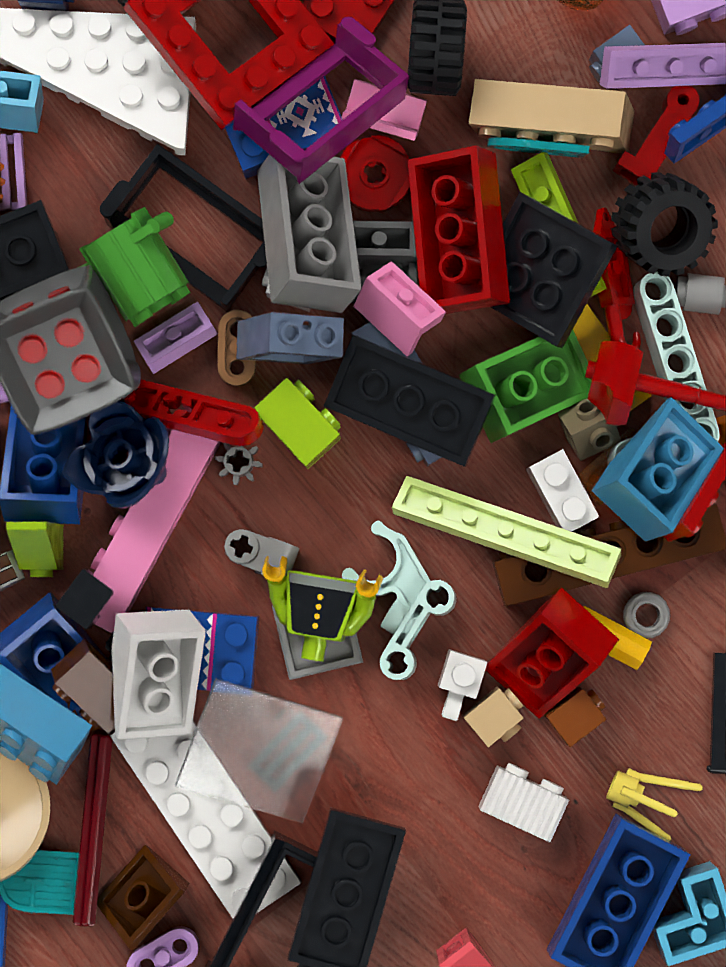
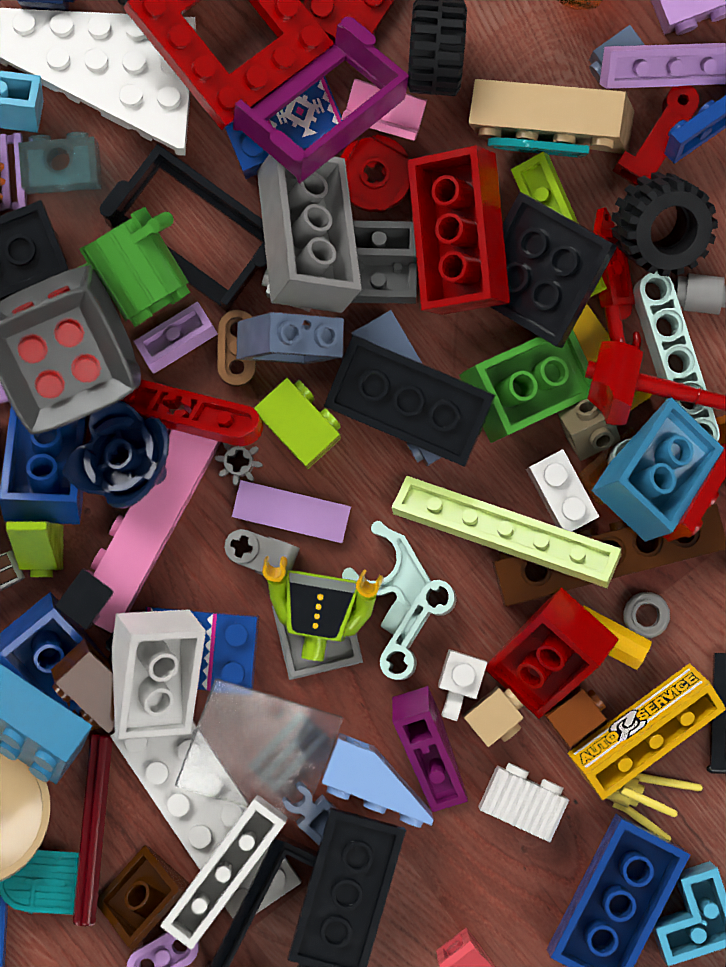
(80, 174): none -> clear light blue brick
(224, 872): none -> white brick
(291, 511): none -> lavender tile
(313, 813): none -> sand blue plate
(365, 773): none -> light blue slope
(397, 307): bright pink panel -> none
(428, 748): none -> magenta slope
(647, 731): none -> yellow brick

